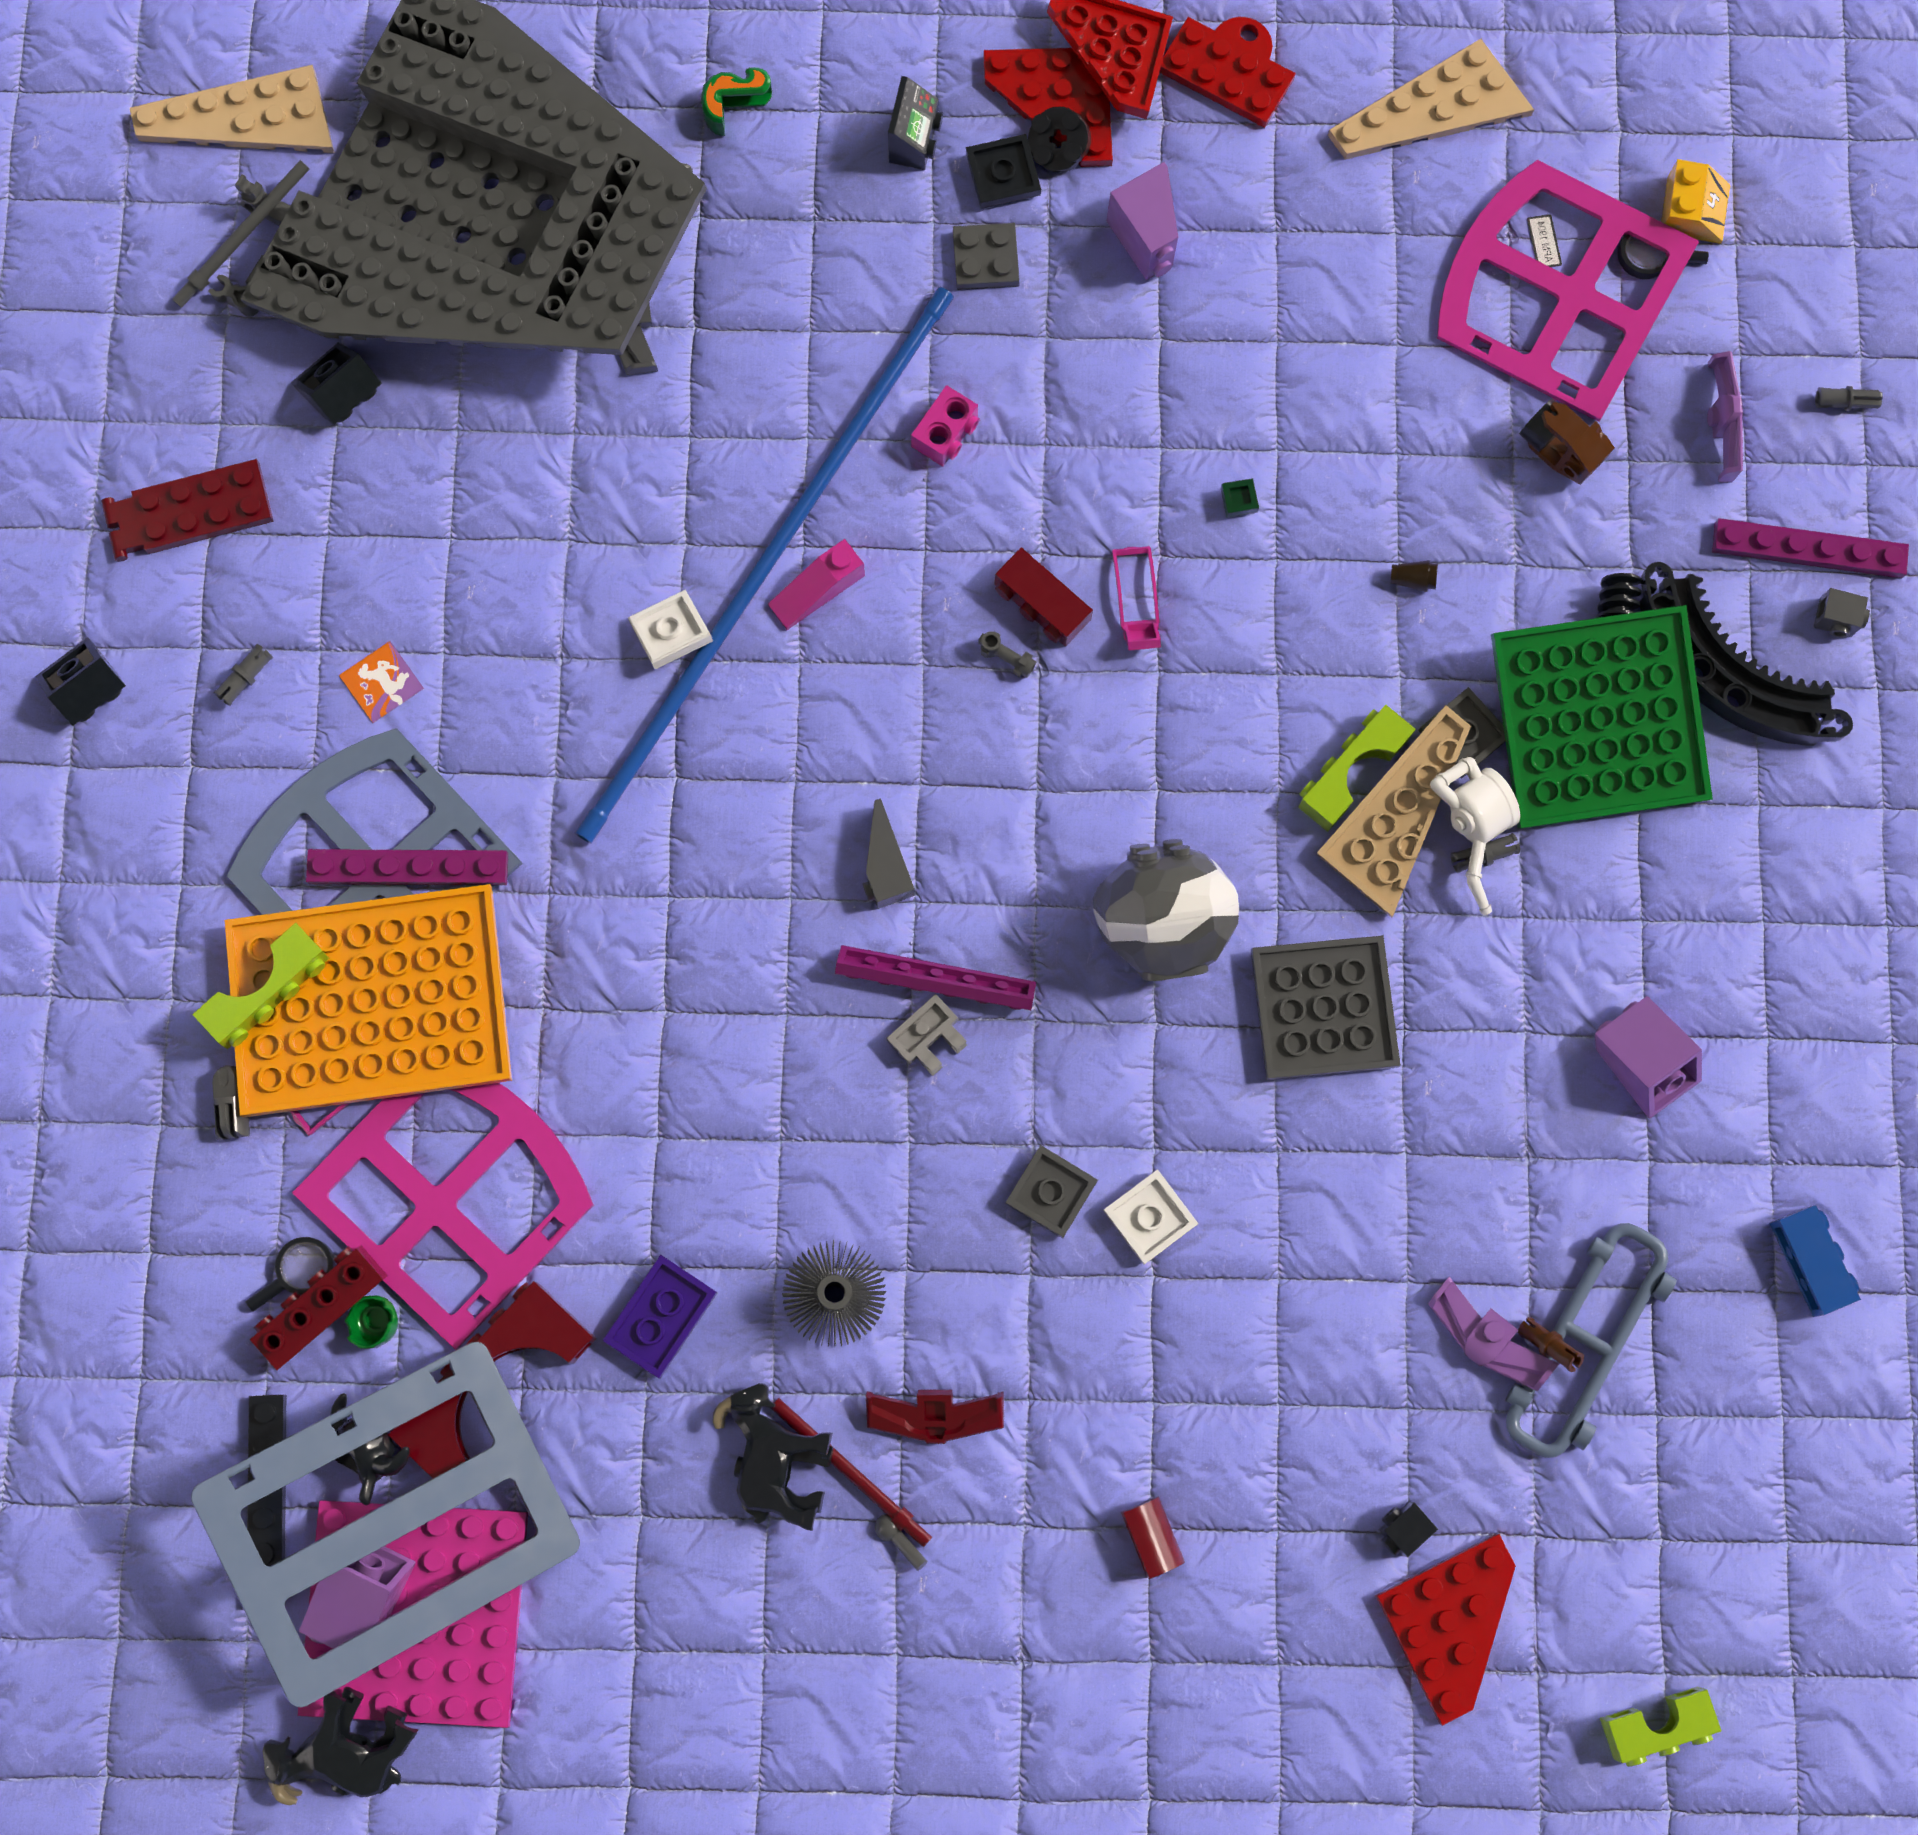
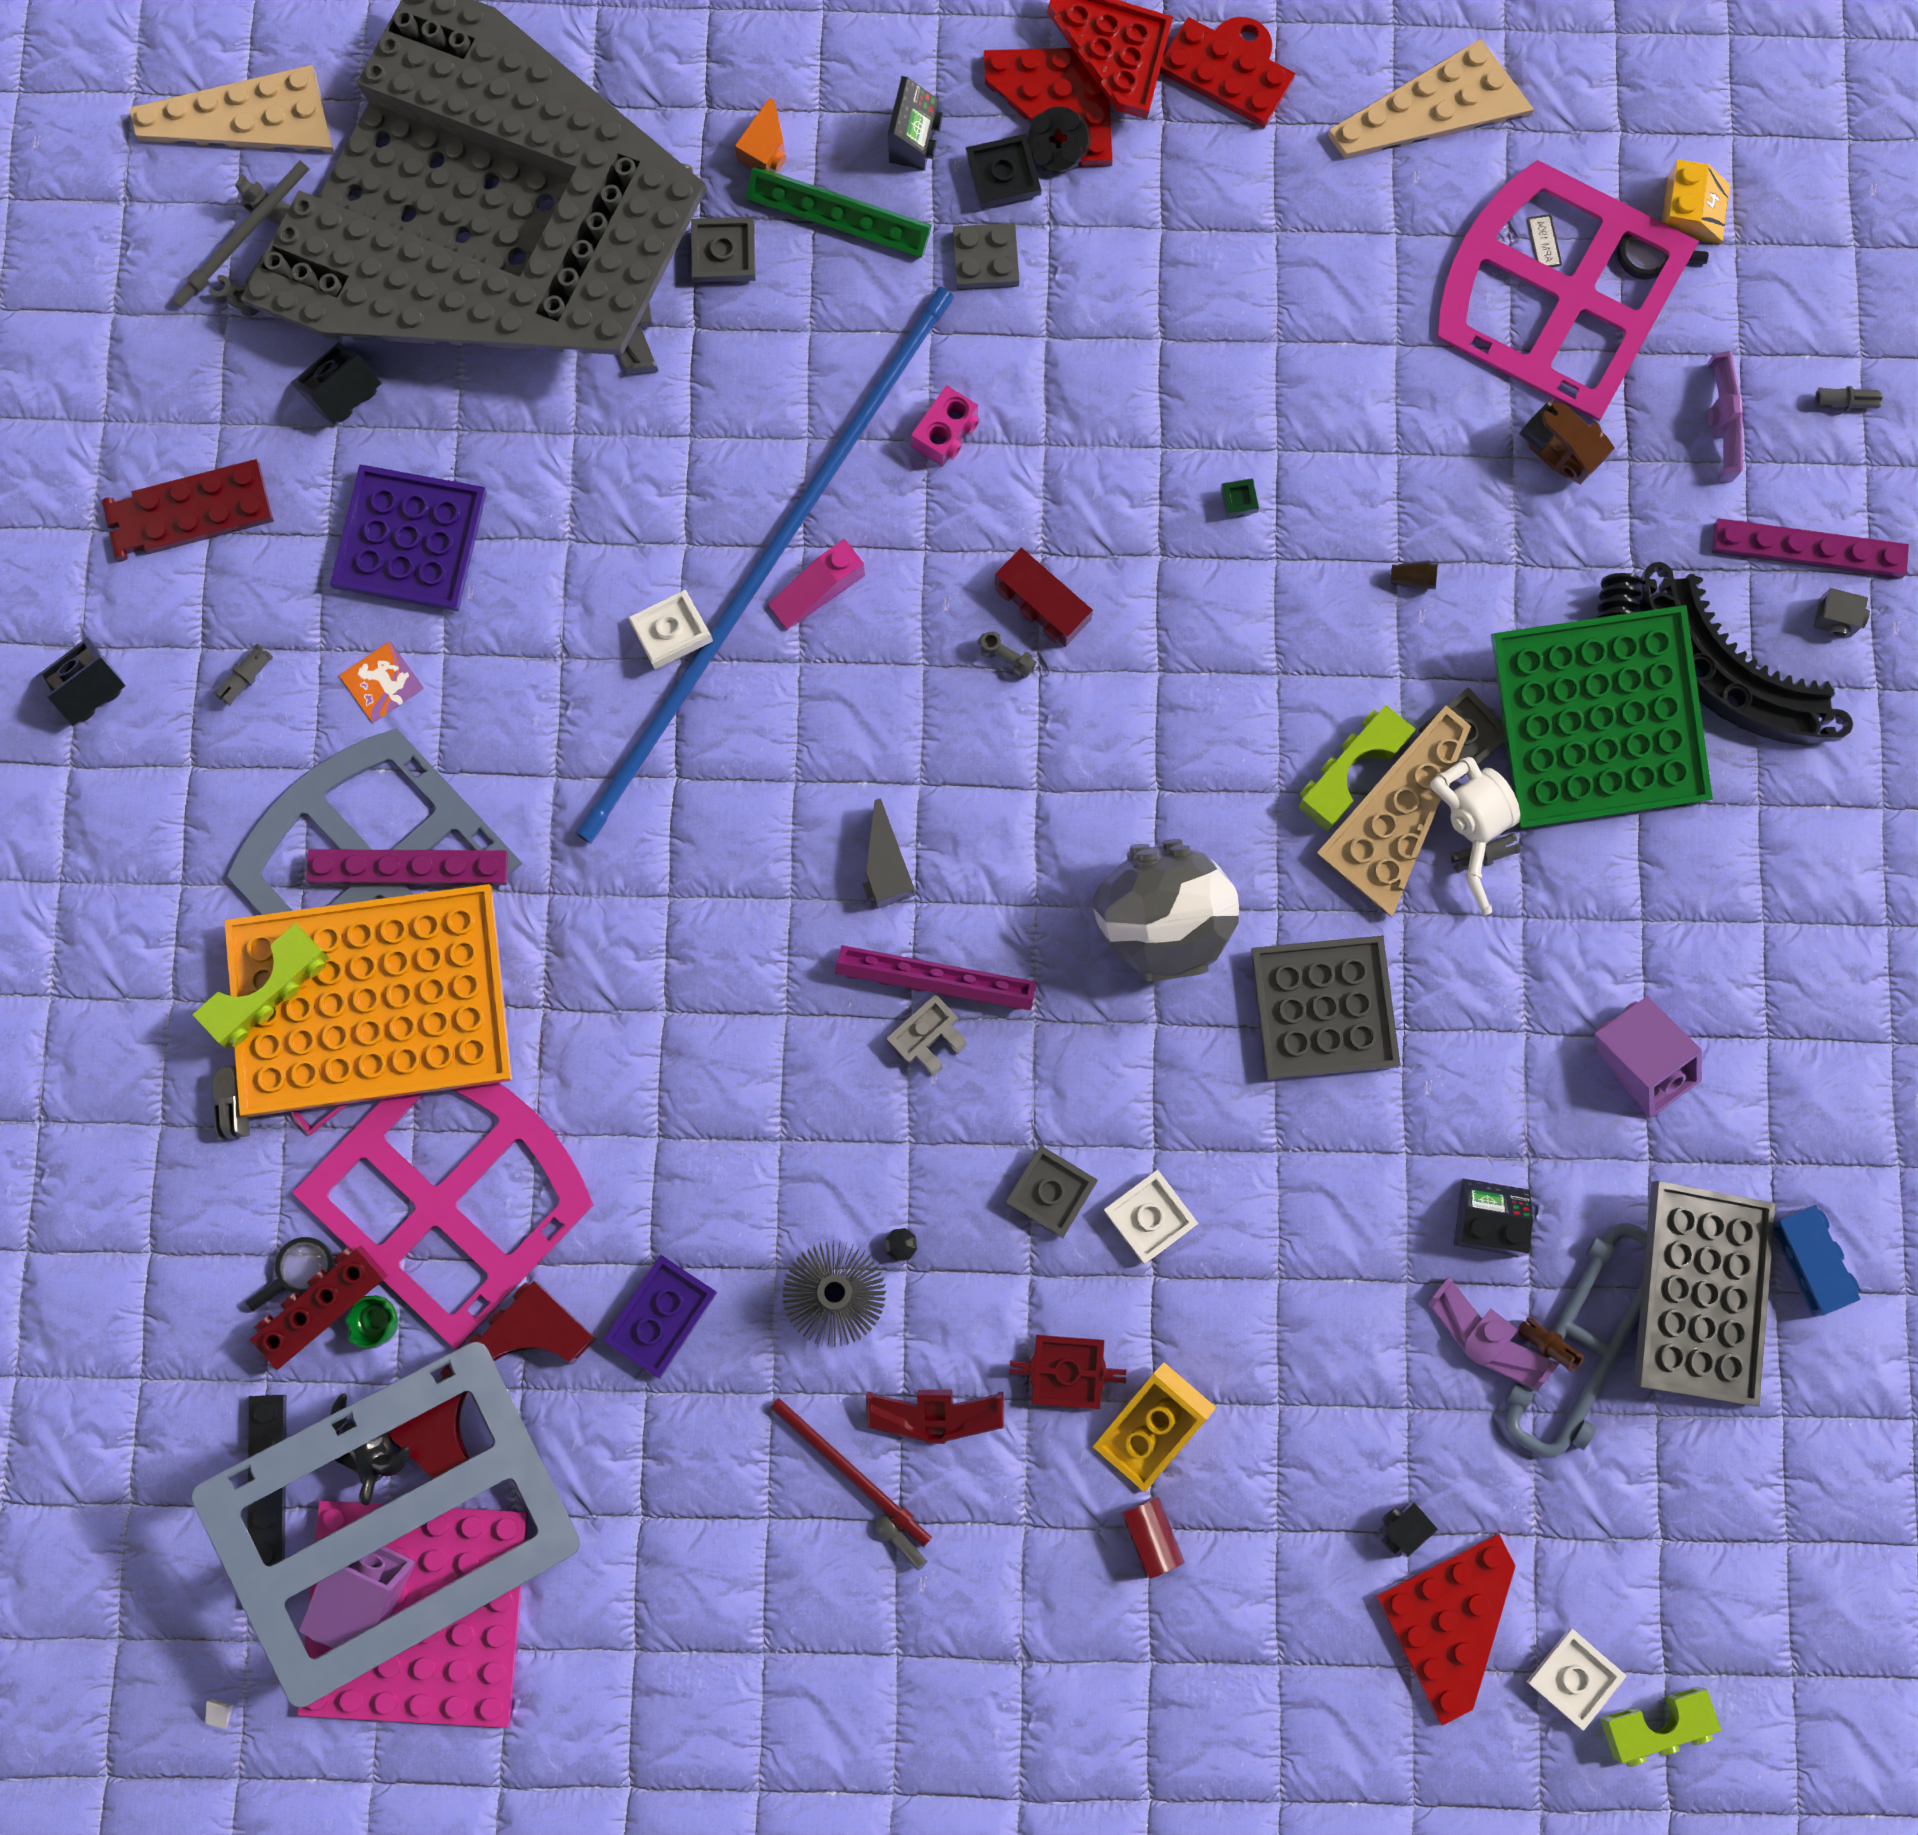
(218, 1713): none -> white piece
(337, 1755): black animal -> none
(408, 537): none -> dark purple plate
(723, 249): none -> dark grey plate
(730, 90): green animal -> none
(762, 141): none -> orange slope
(769, 1458): black animal -> none
(838, 211): none -> green plate
(901, 1244): none -> black tile
(1067, 1372): none -> dark red plate
(1142, 633): dark pink piece -> none
(1145, 221): medium lavender slope -> none
(1154, 1427): none -> yellow slope
(1494, 1218): none -> black slope
(1576, 1679): none -> white plate
(1704, 1294): none -> plate

